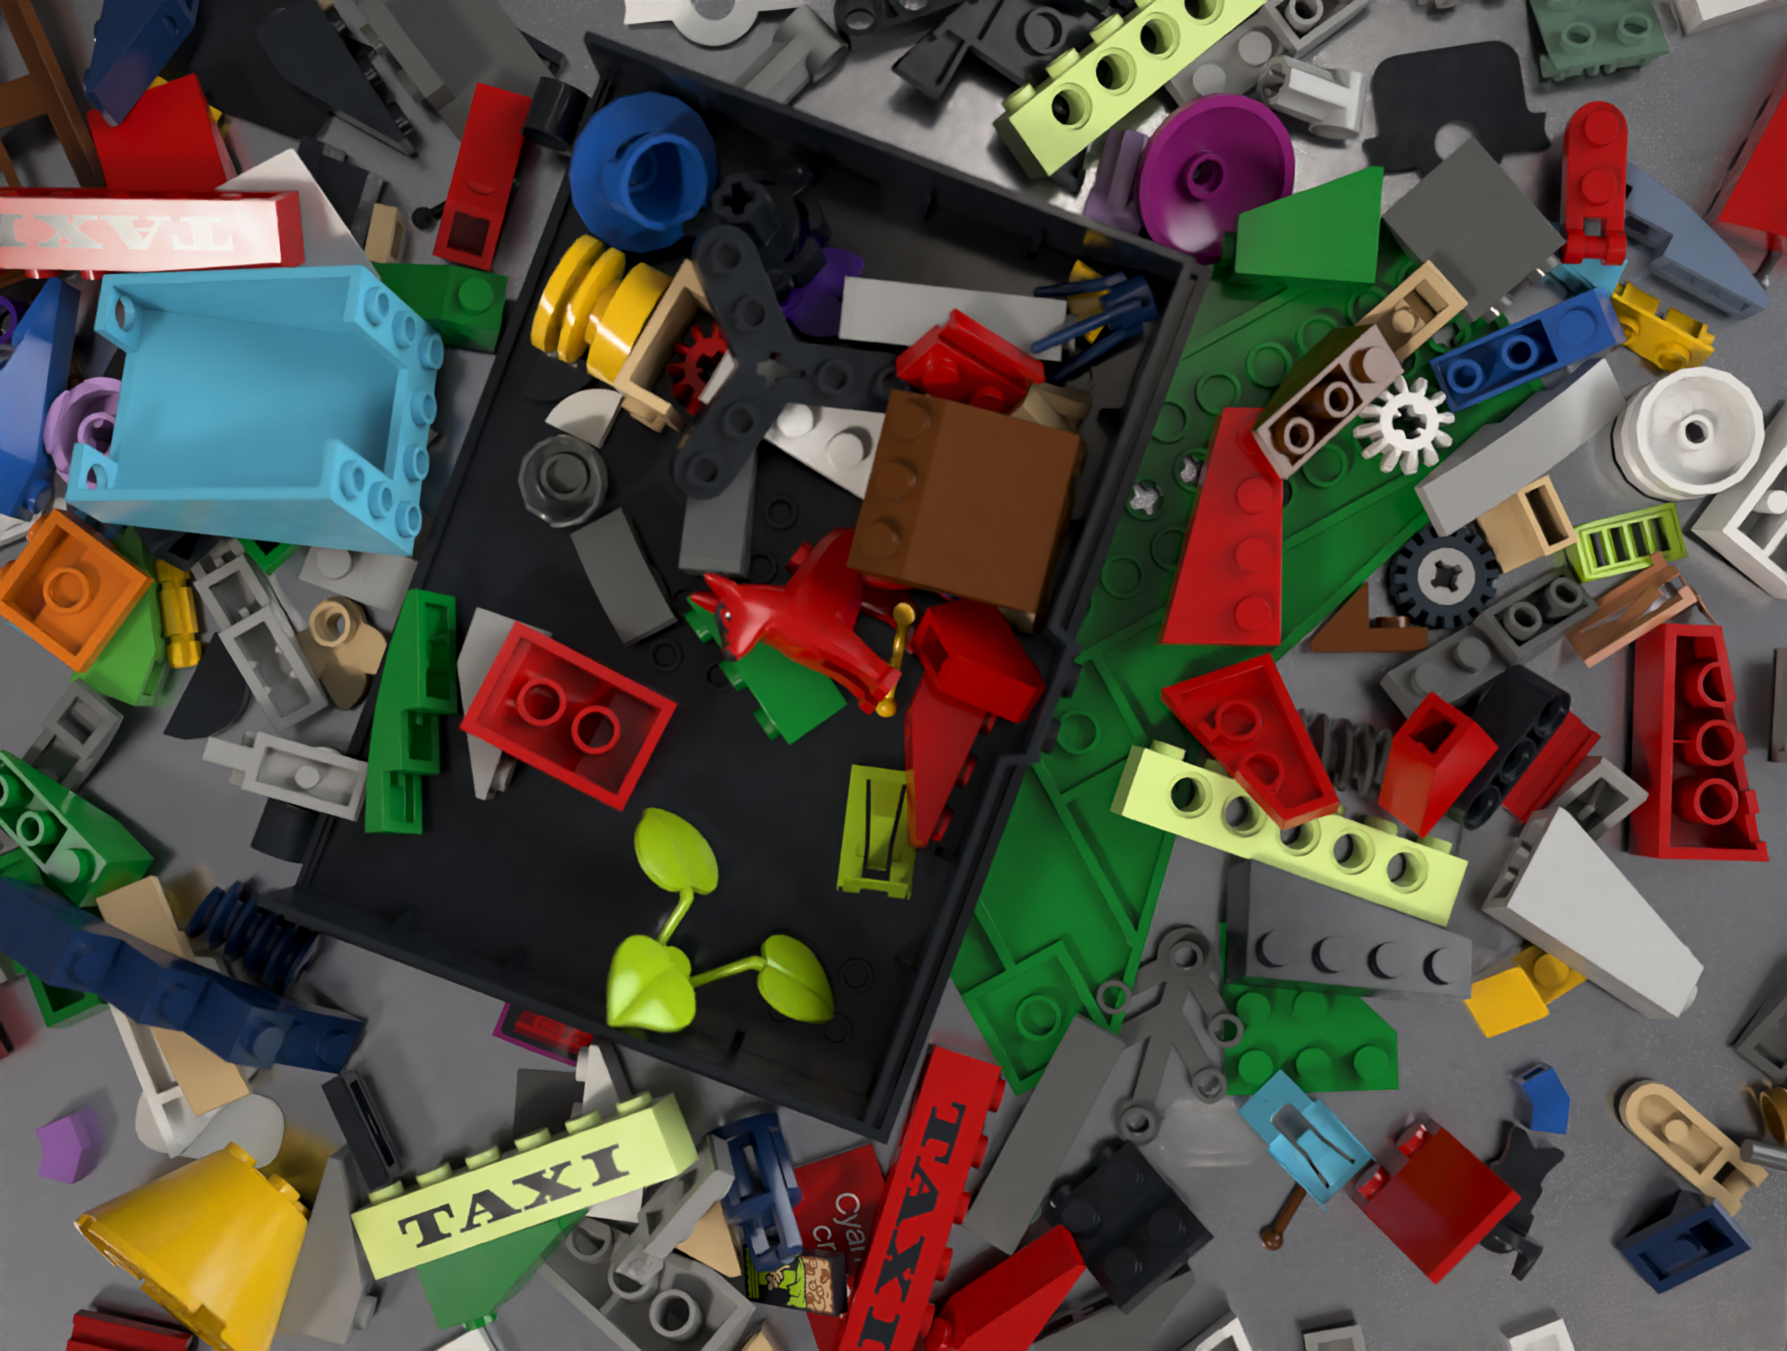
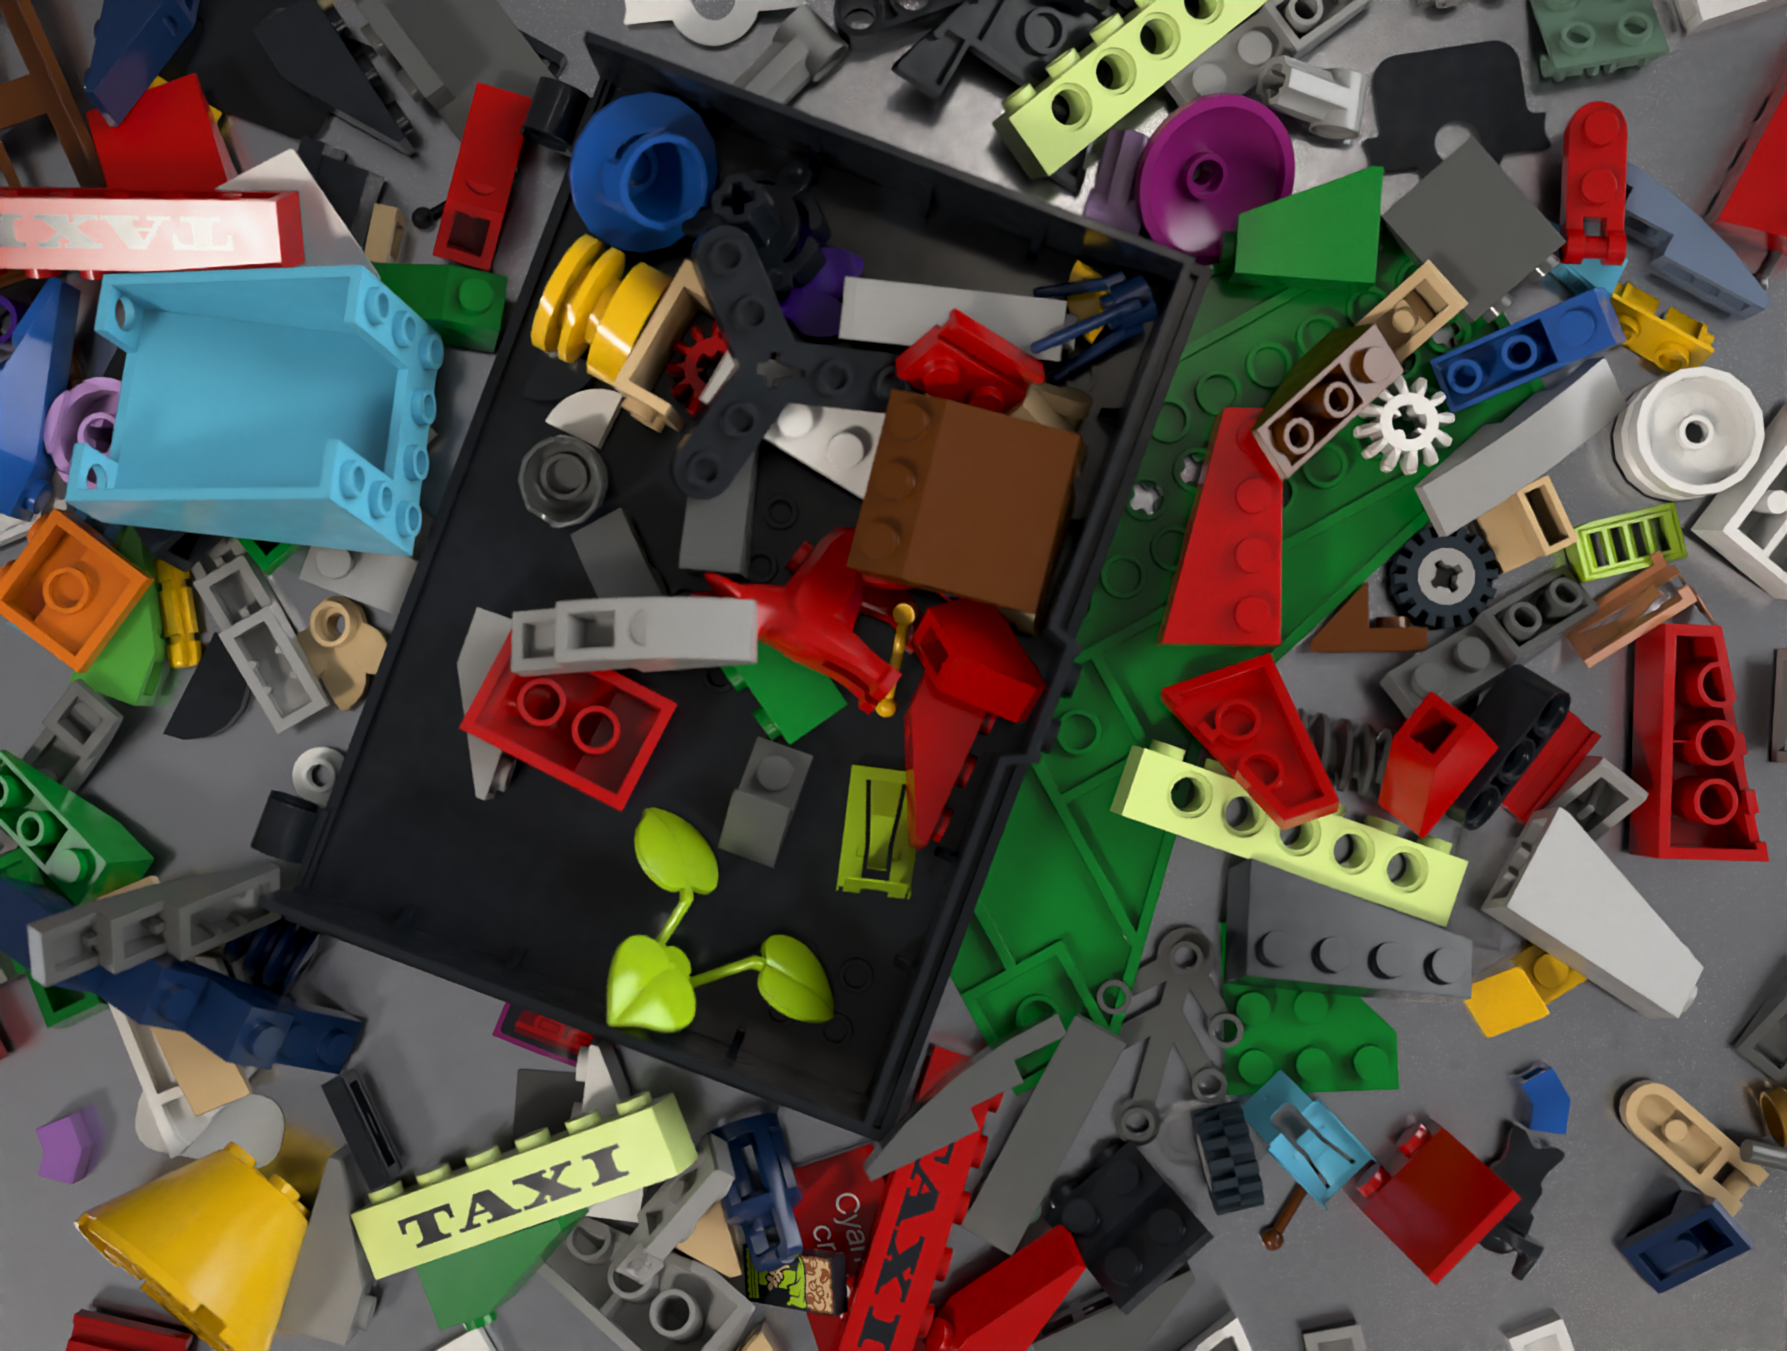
(149, 921): none -> dark grey slope
(294, 773): light grey hinge -> none
(413, 692): green slope -> none
(634, 634): none -> light grey slope
(765, 802): none -> dark grey slope
(945, 1110): none -> dark grey slope
(1227, 1157): none -> black wheel

